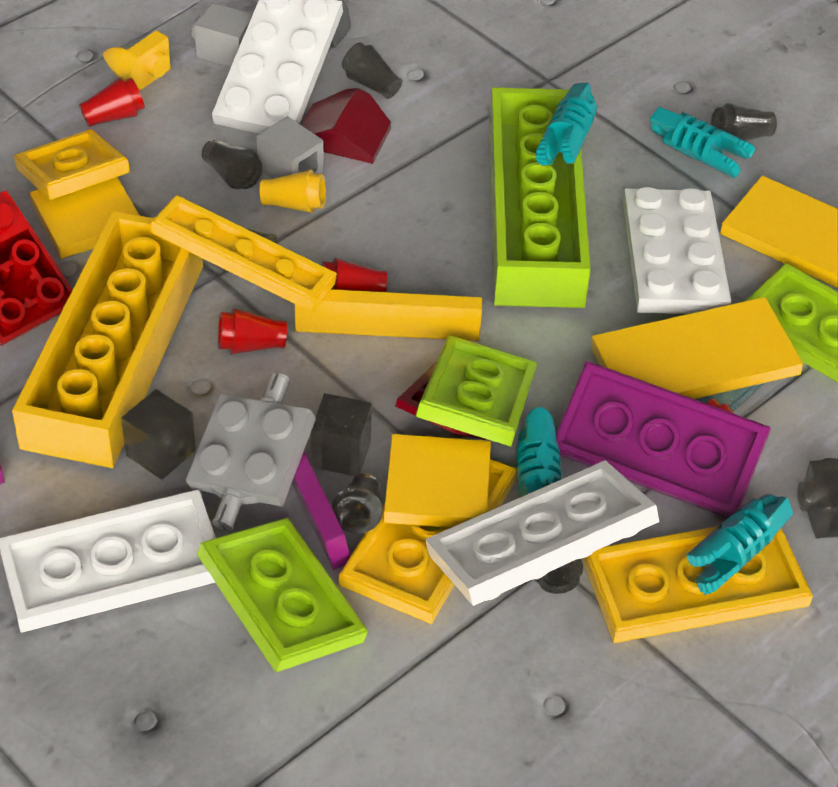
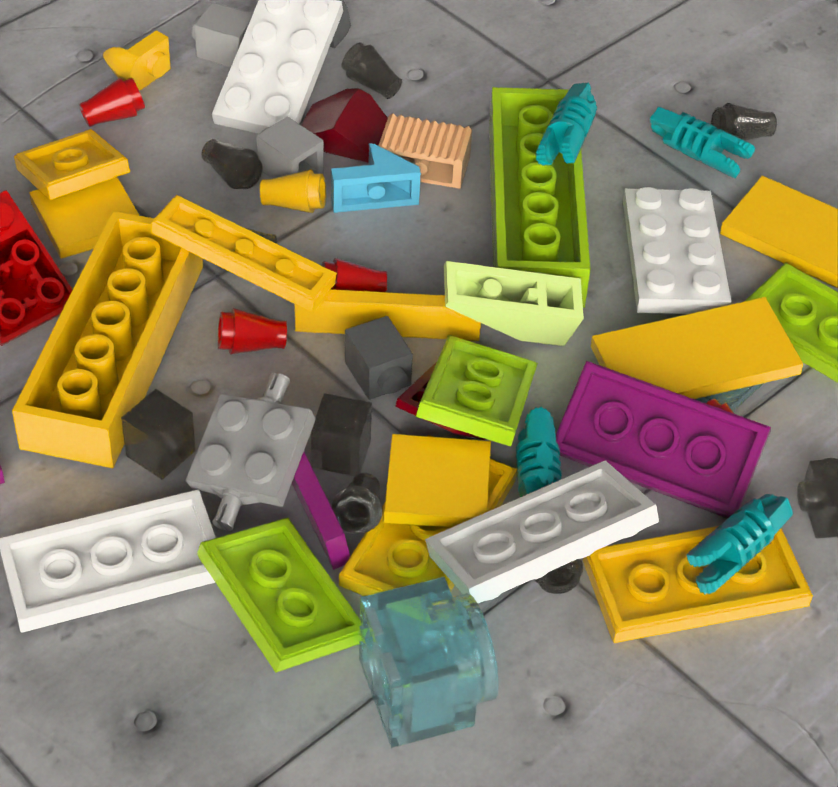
(378, 357): none -> dark grey brick
(381, 184): none -> medium azure slope
(426, 660): none -> clear light blue piece
(437, 149): none -> light nougat brick
(516, 301): none -> yellowish green slope

